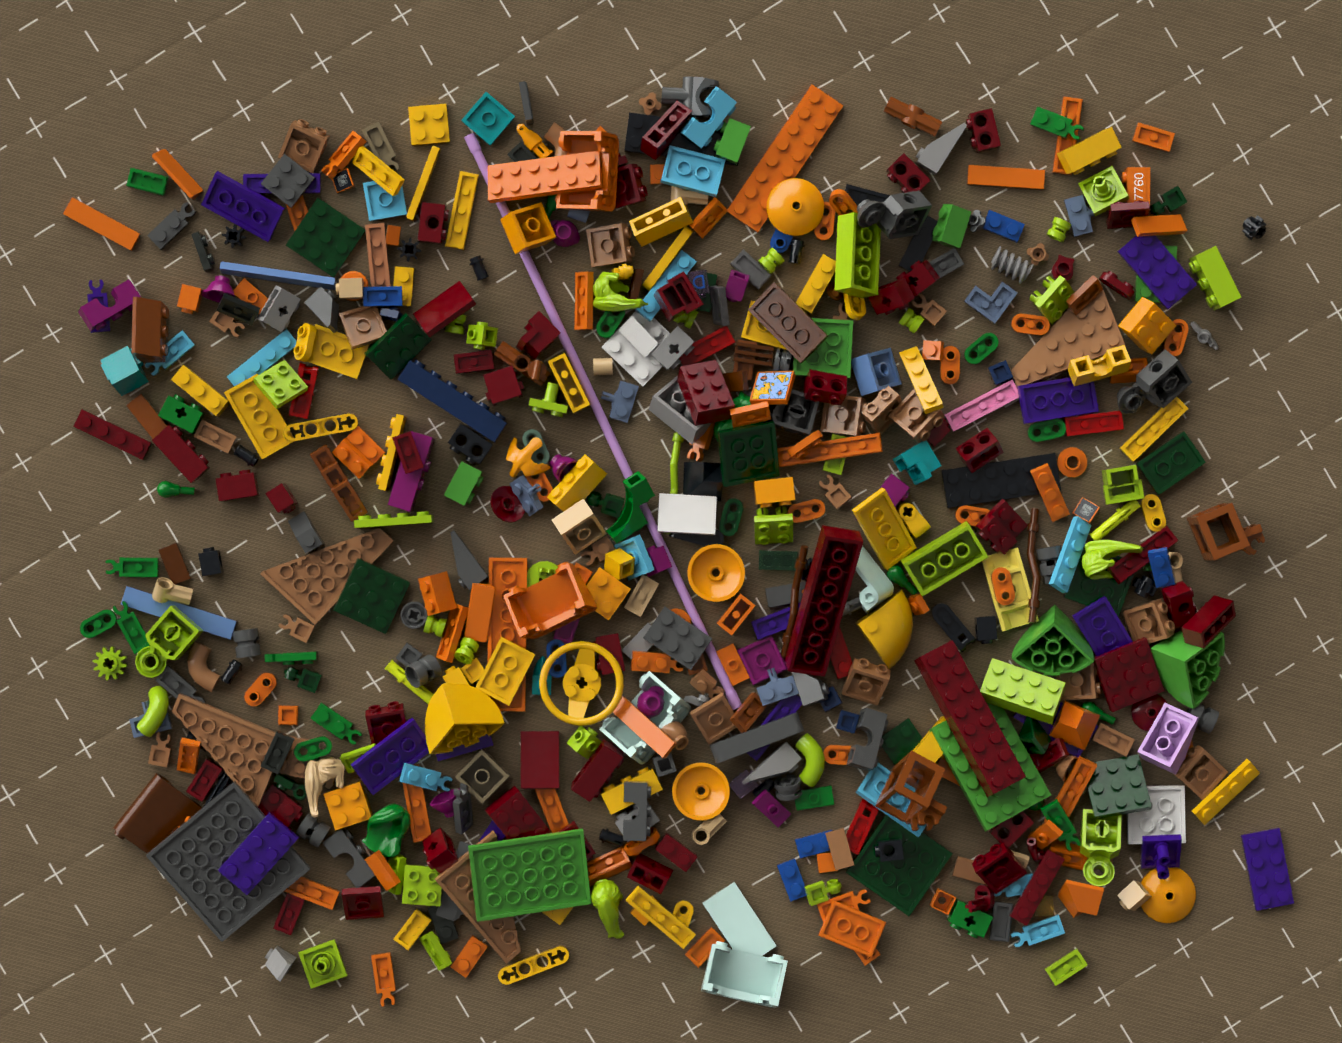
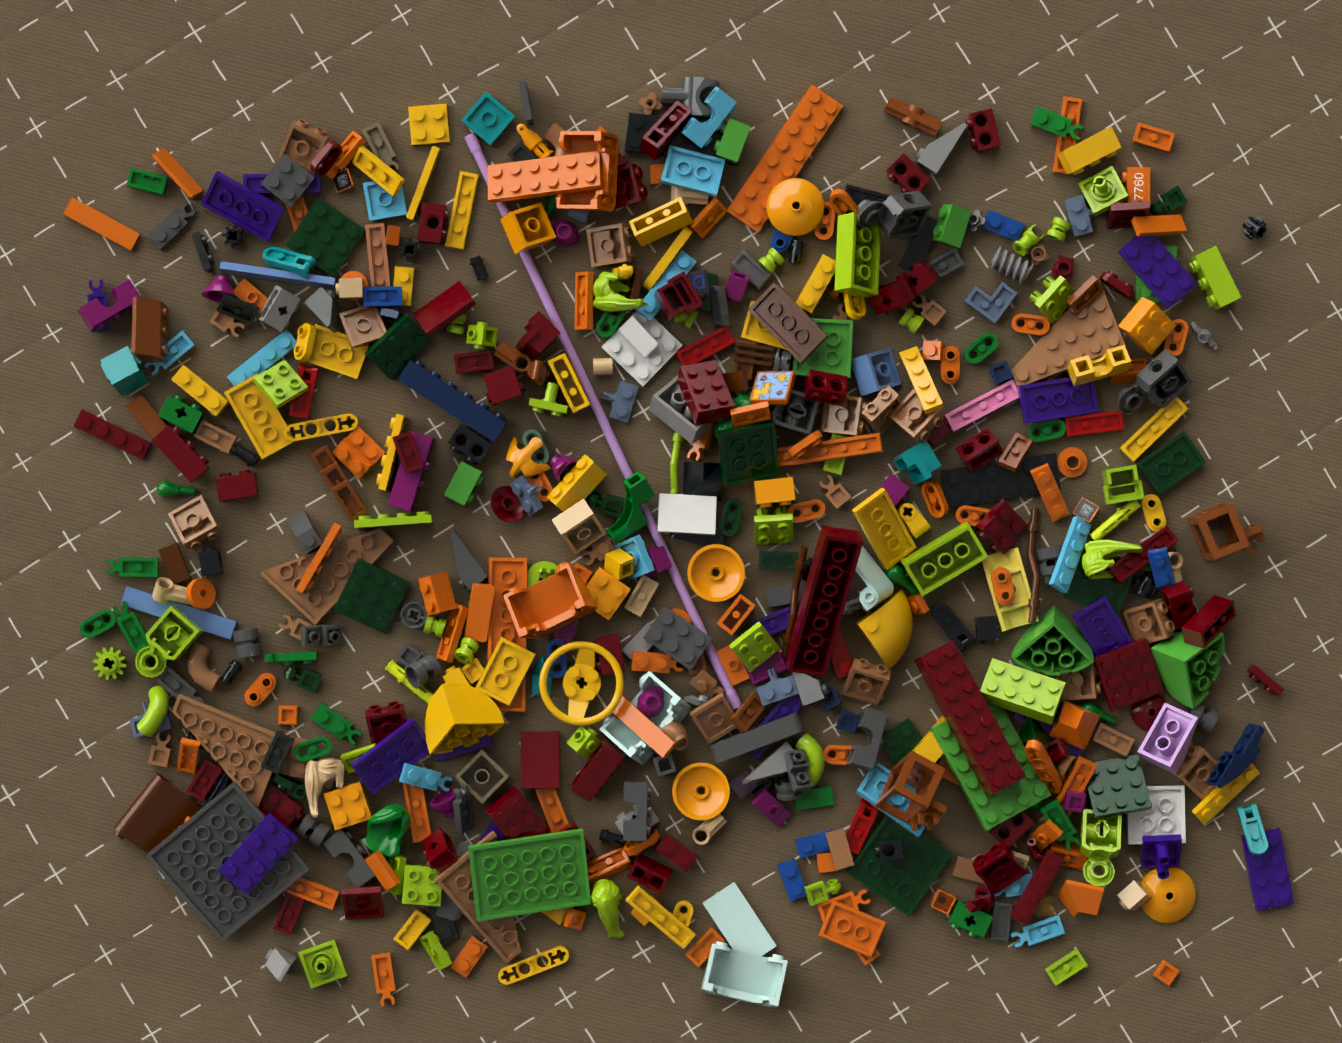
(189, 299): orange brick -> none
(194, 523): none -> medium nougat plate
(208, 593): none -> orange piece
(282, 499): dark red brick -> none
(288, 260): none -> teal plate
(316, 565): none -> orange plate
(321, 635): none -> dark grey slope
(326, 158): none -> dark red plate
(574, 919): none -> orange tile
(614, 795): yellow brick -> none
(662, 352): light grey brick -> none
(754, 646): none -> lime plate
(797, 770): none -> dark grey slope
(934, 499): none -> orange plate
(1005, 177): orange tile -> none
(1015, 452): none -> dark orange plate
(1028, 239): none -> lime piece
(1036, 751): none -> orange beam
(1074, 801): none -> magenta tile
(1166, 972): none -> orange tile
(1235, 763): none -> dark blue slope
(1253, 829): none -> teal plate
(1270, 685): none -> dark red plate

